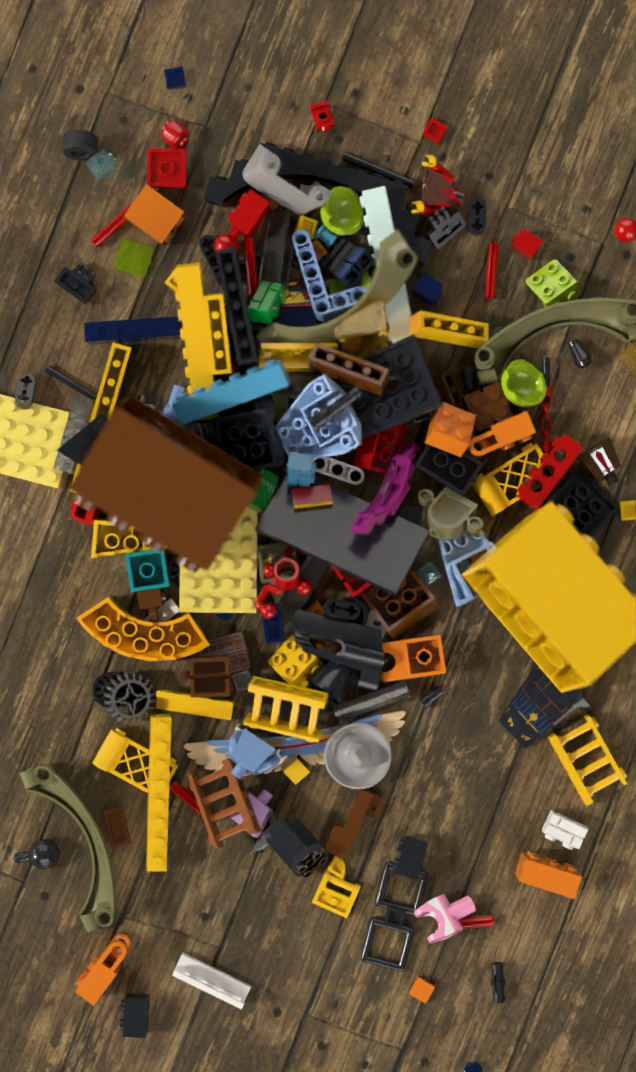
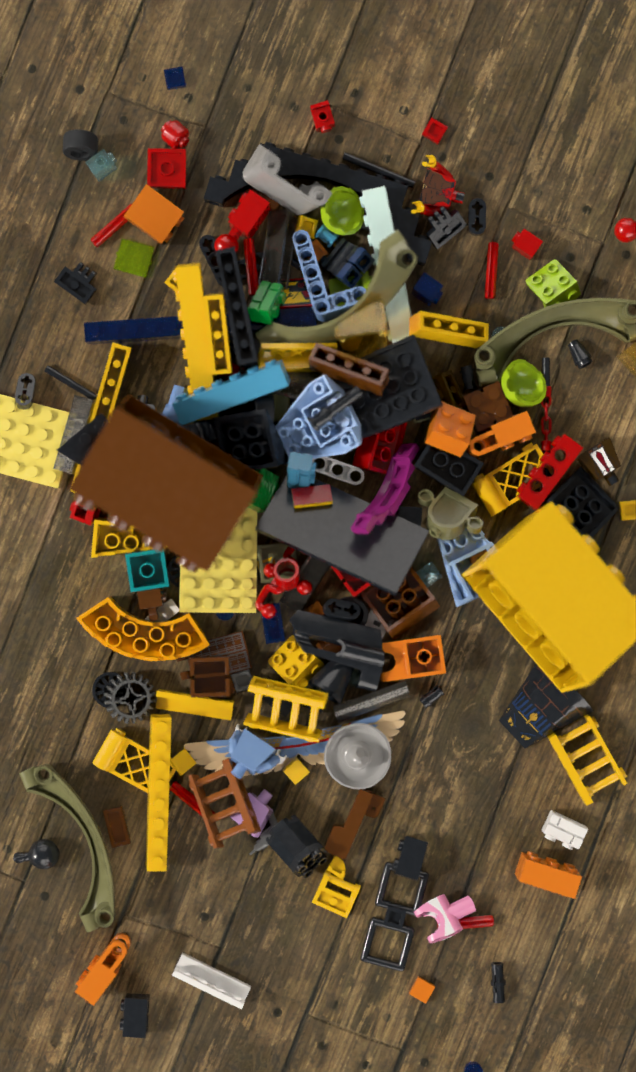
(182, 762): none -> yellow tile

